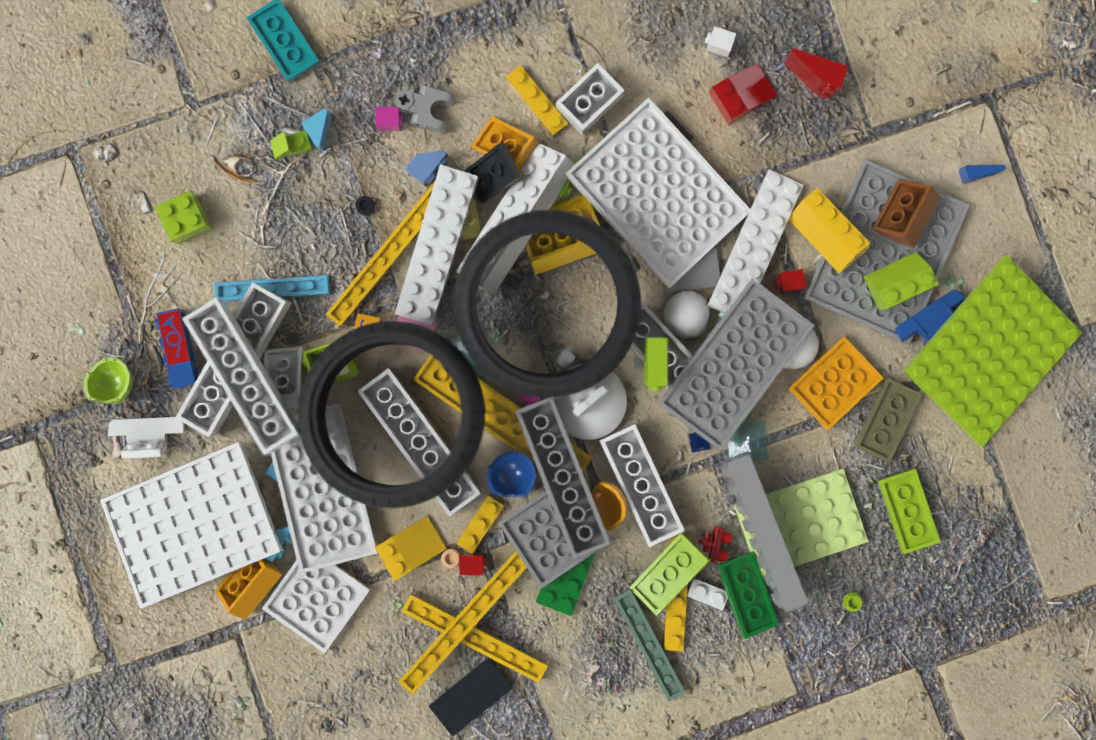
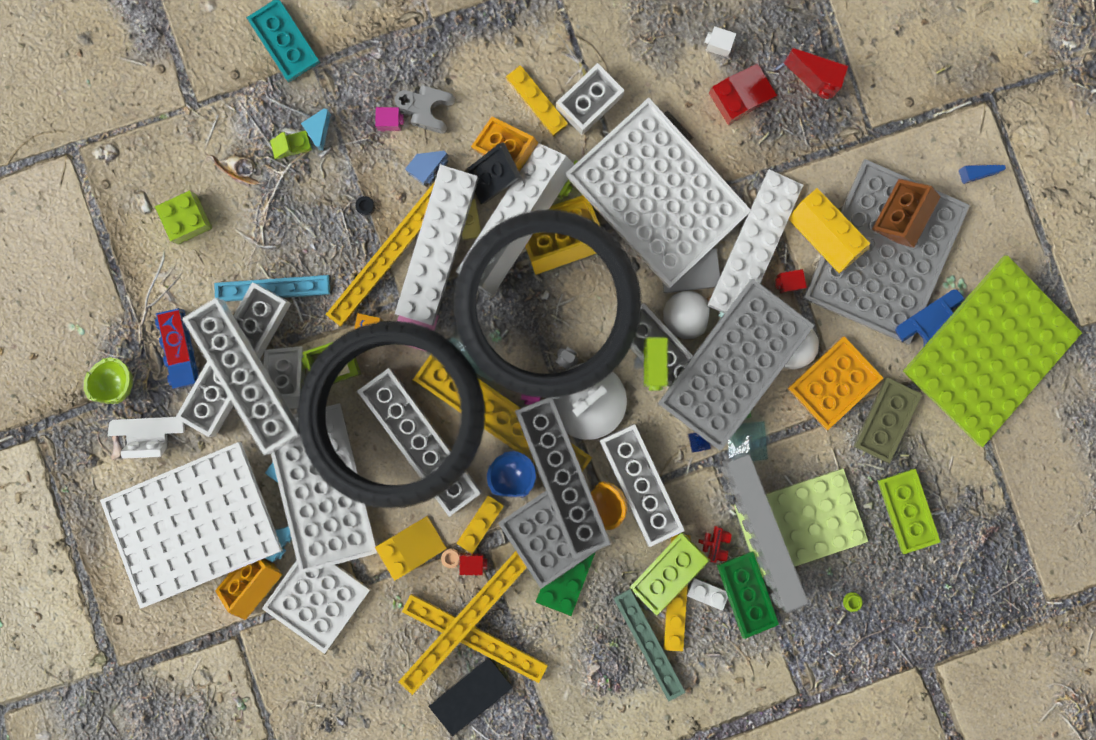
(900, 281): lime slope -> none

